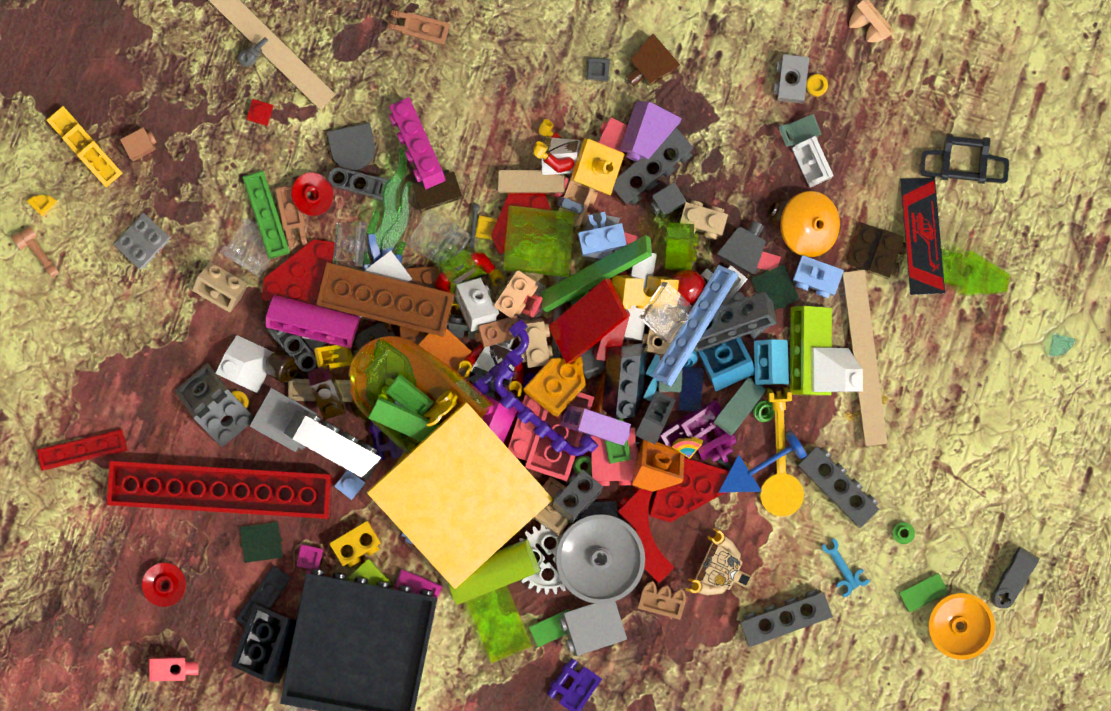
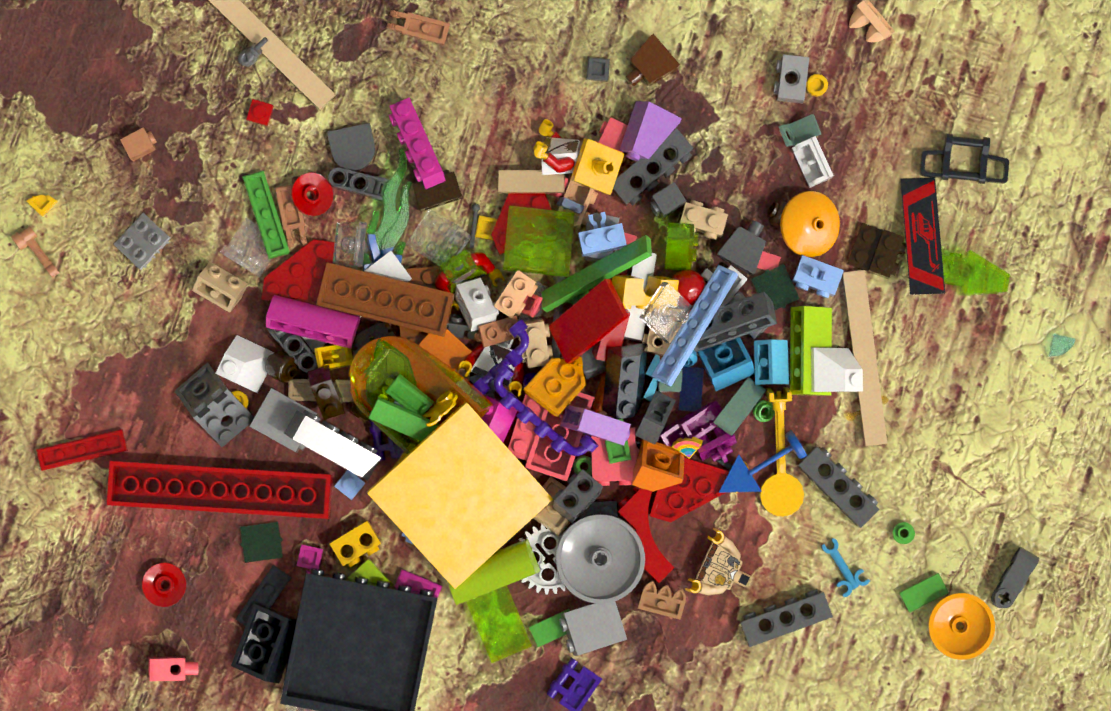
(84, 146): yellow slope -> none

